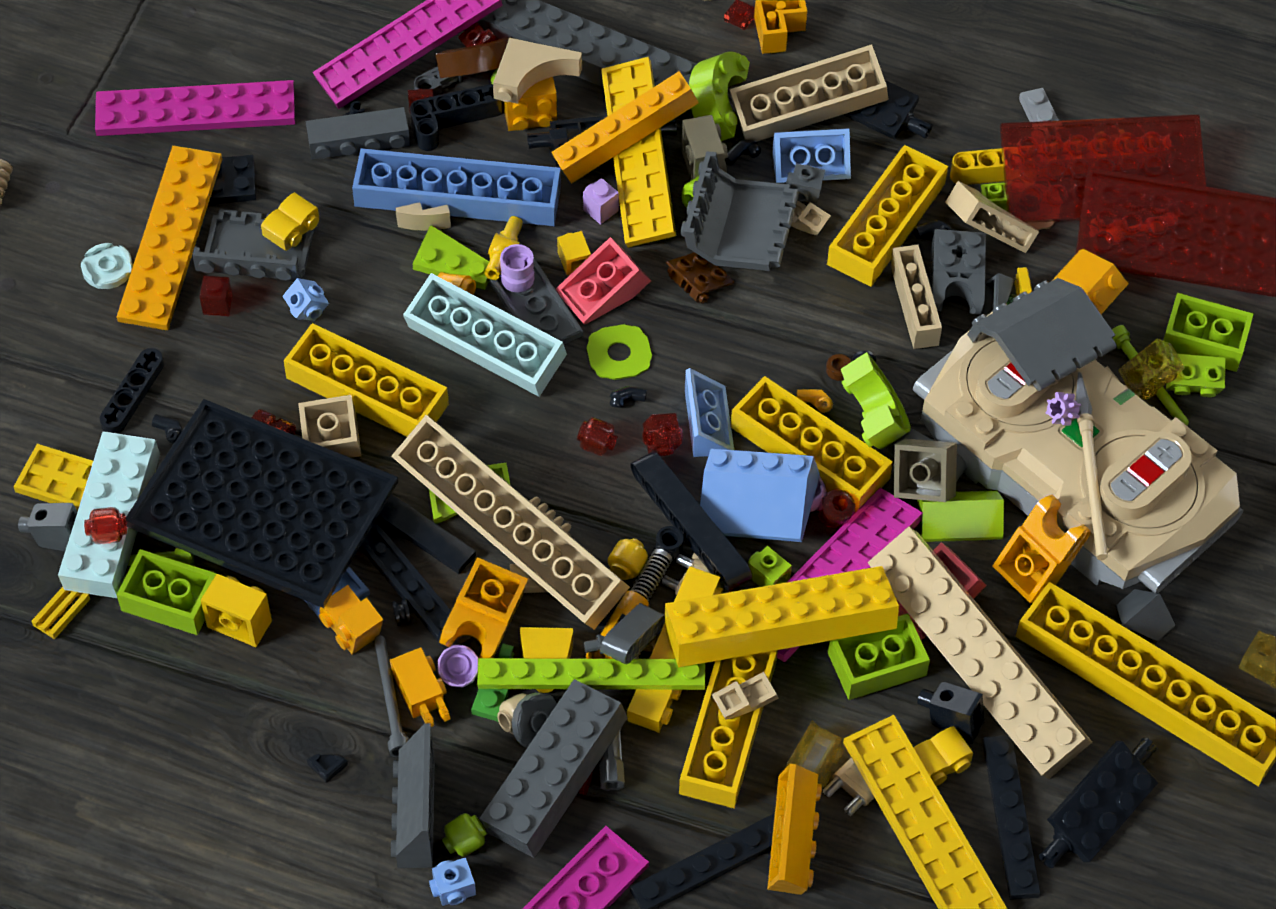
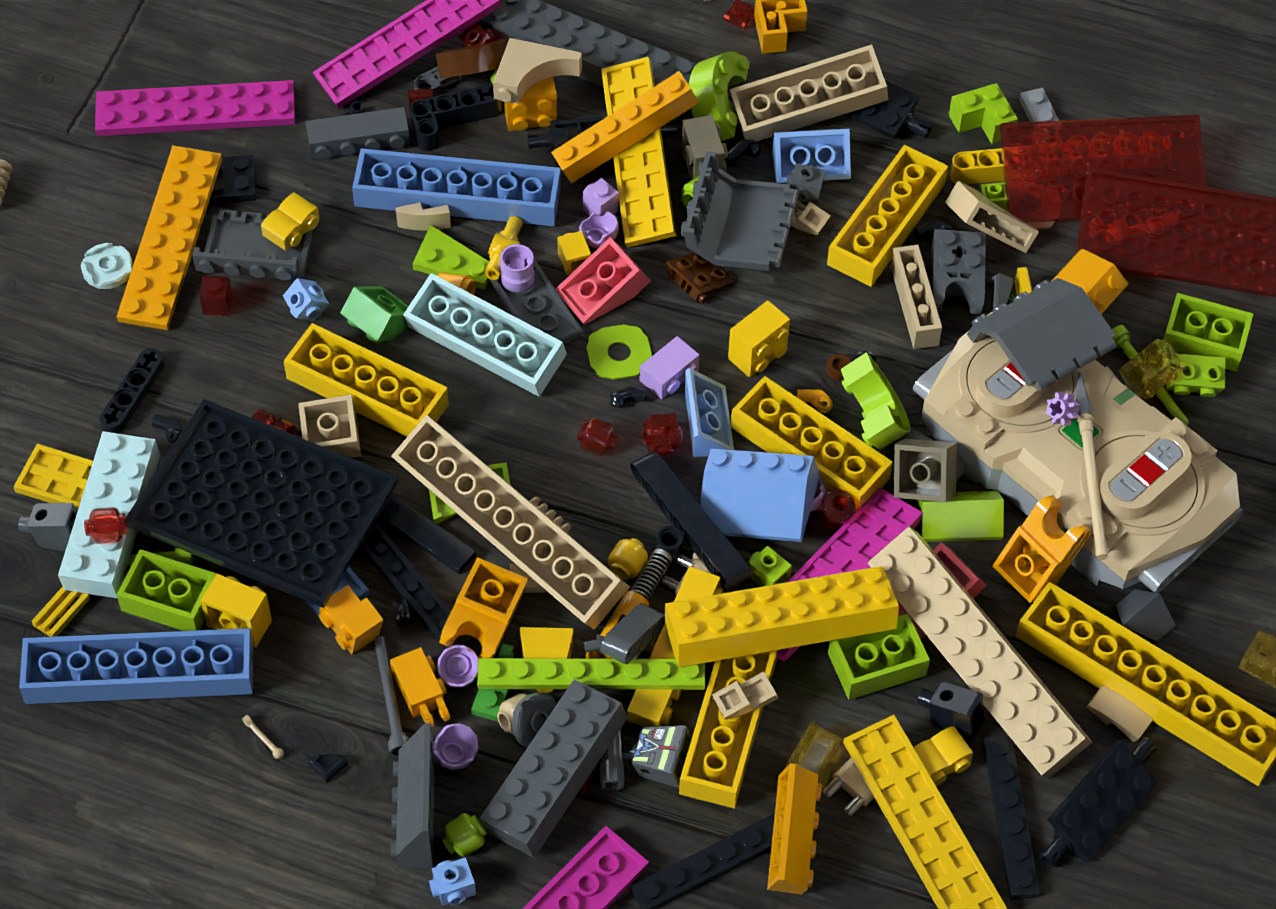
(136, 666): none -> medium blue brick
(277, 752): none -> tan hinge
(375, 312): none -> bright green slope
(455, 746): none -> lavender hair
(599, 229): none -> lavender hair
(659, 753): none -> torso
(668, 367): none -> lavender brick
(759, 339): none -> yellow brick
(982, 108): none -> lime brick
(1116, 709): none -> tan slope

